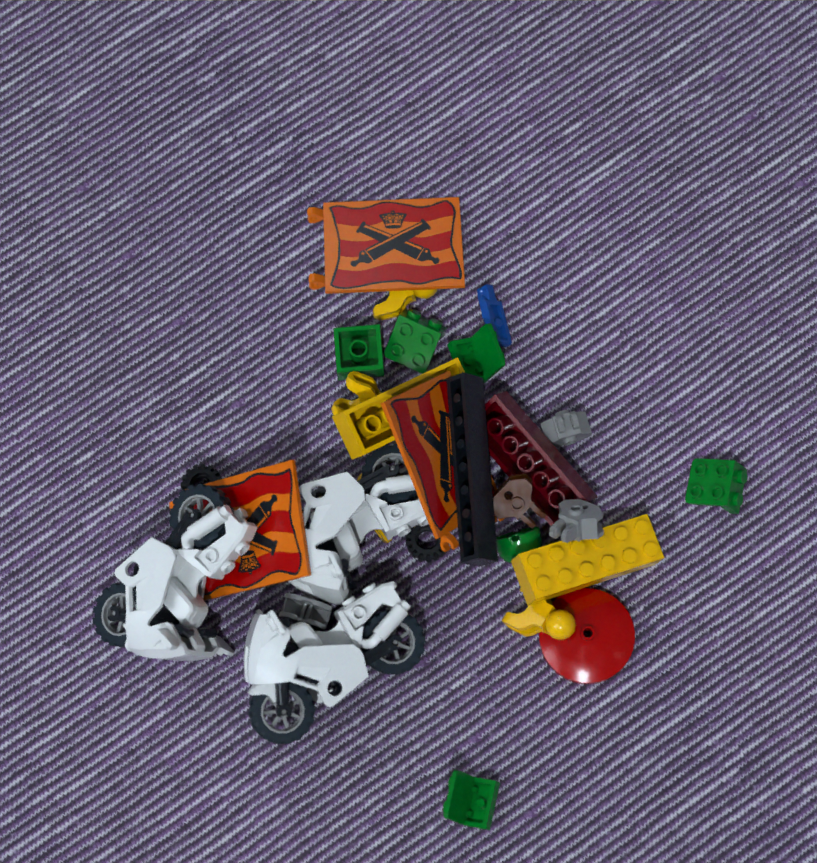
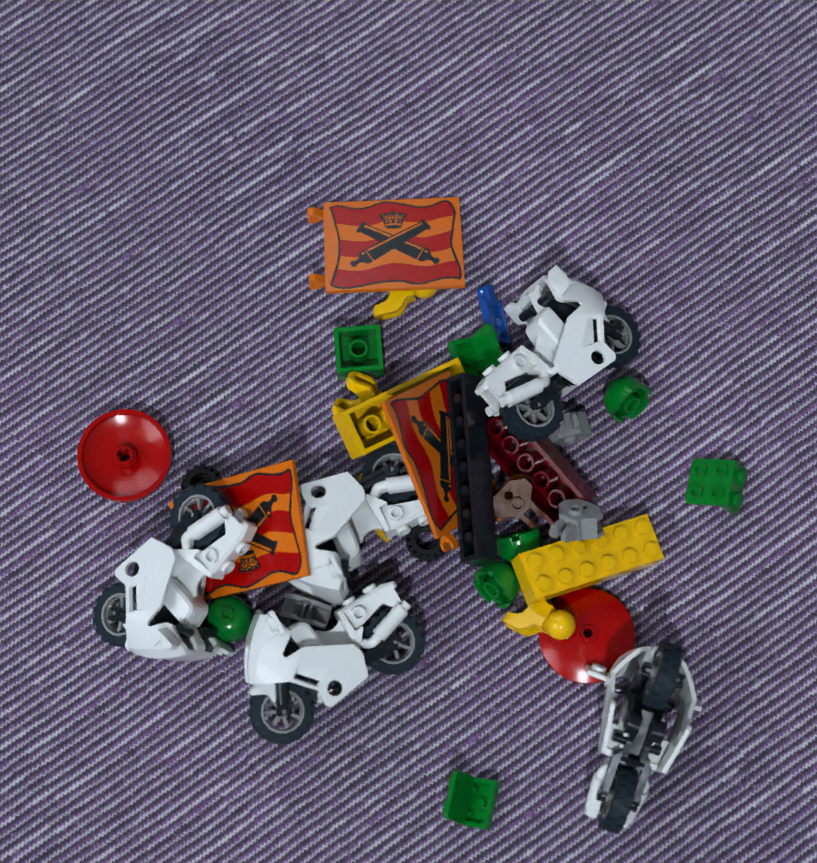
(111, 439): none -> red dish
(230, 618): none -> green cylinder
(414, 340): green bracket -> none
(498, 583): none -> green cylinder
(571, 343): none -> white piece
(626, 398): none -> green cylinder
(638, 739): none -> piece

